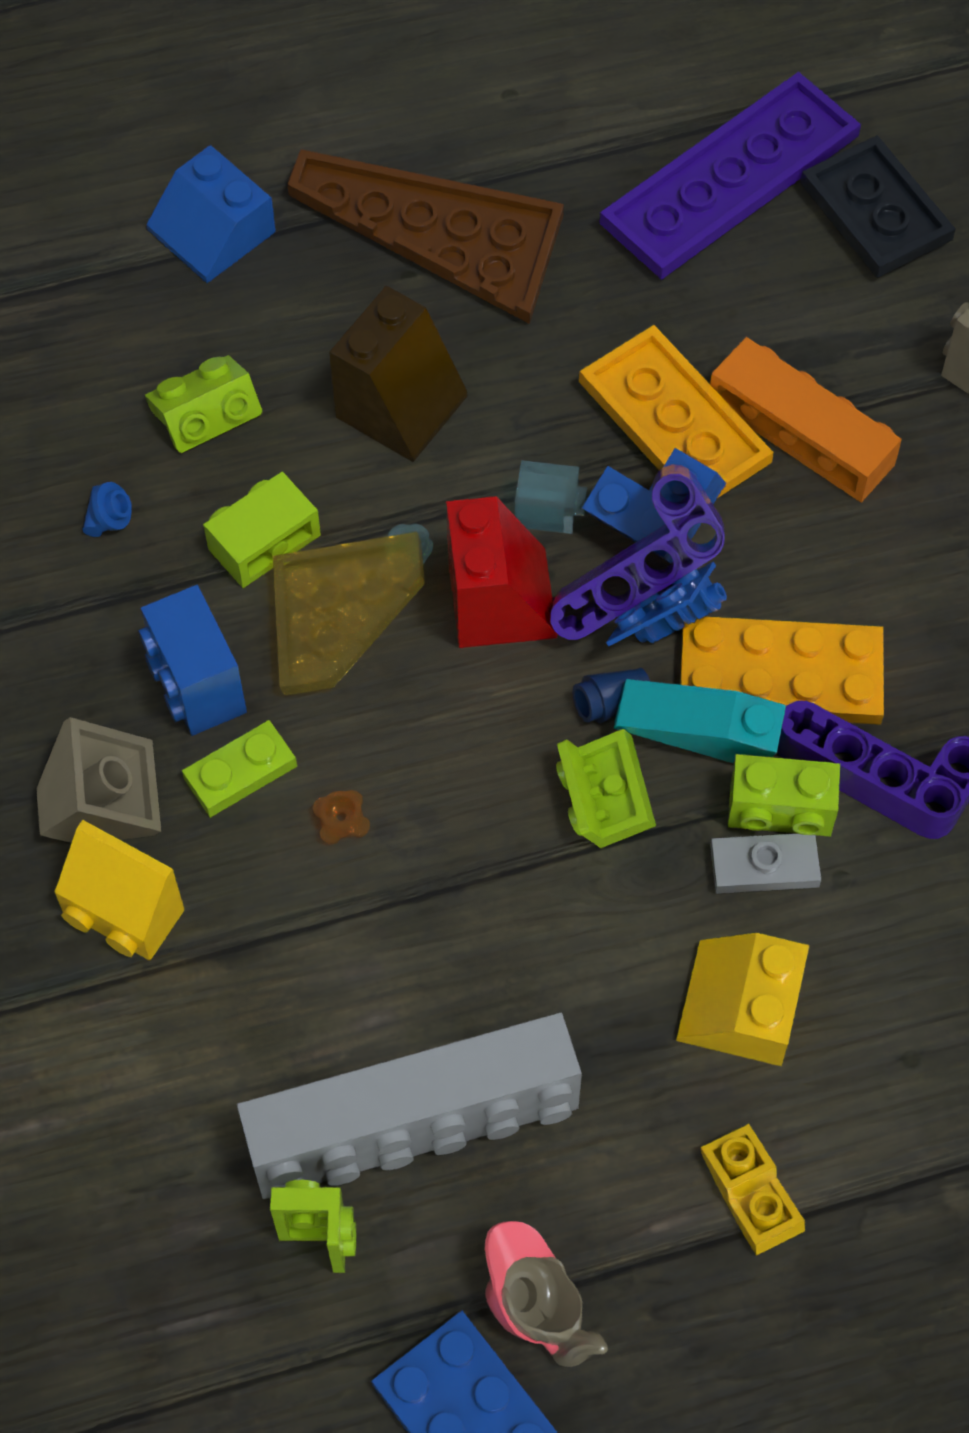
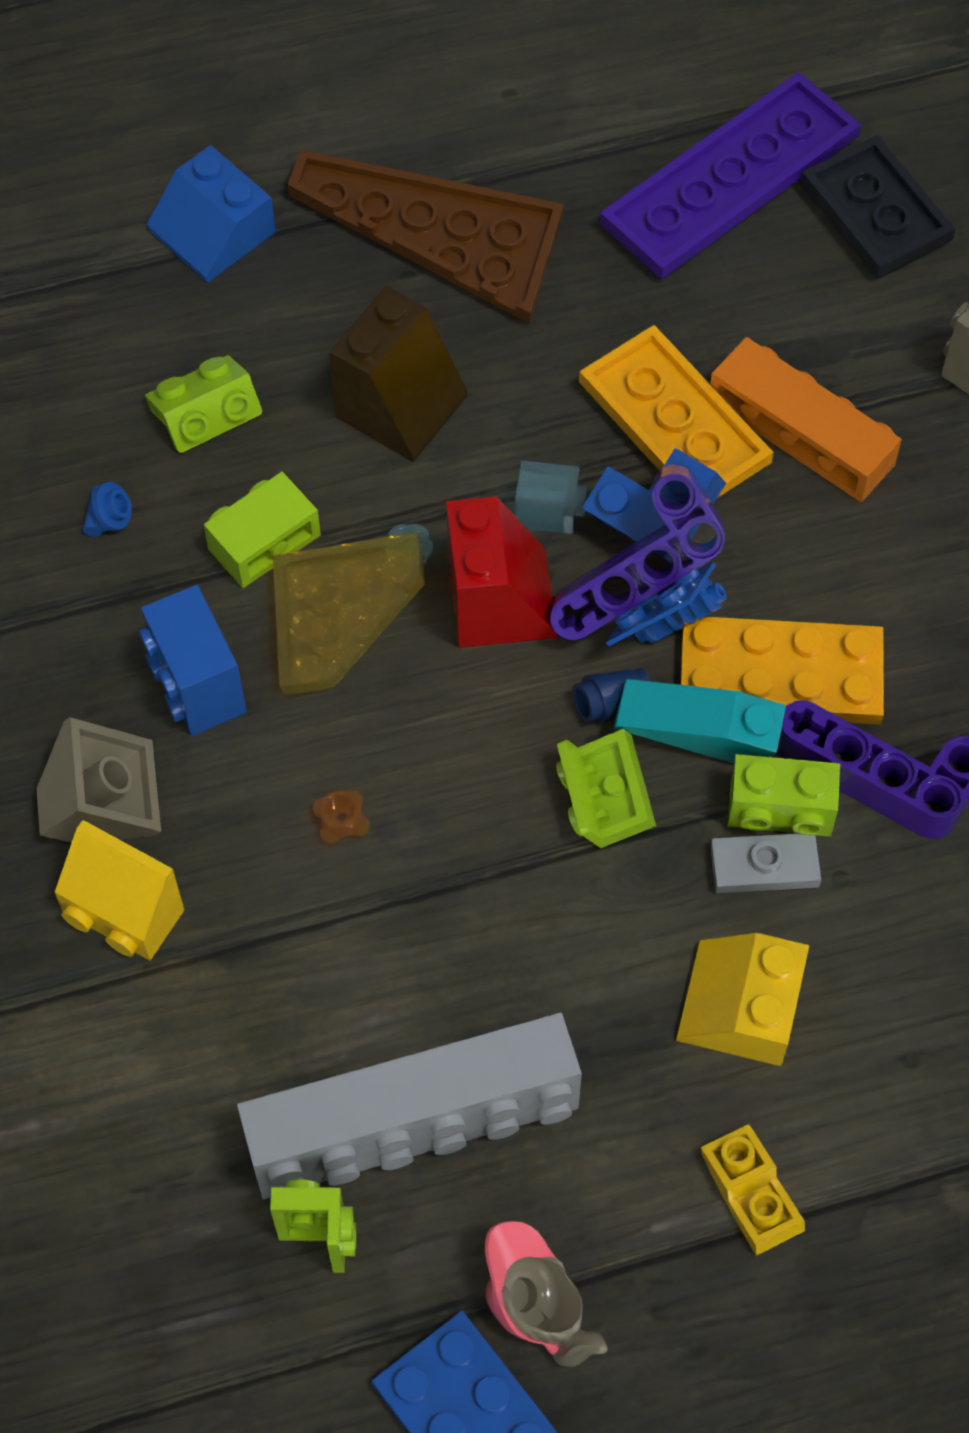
(239, 768): lime plate -> none

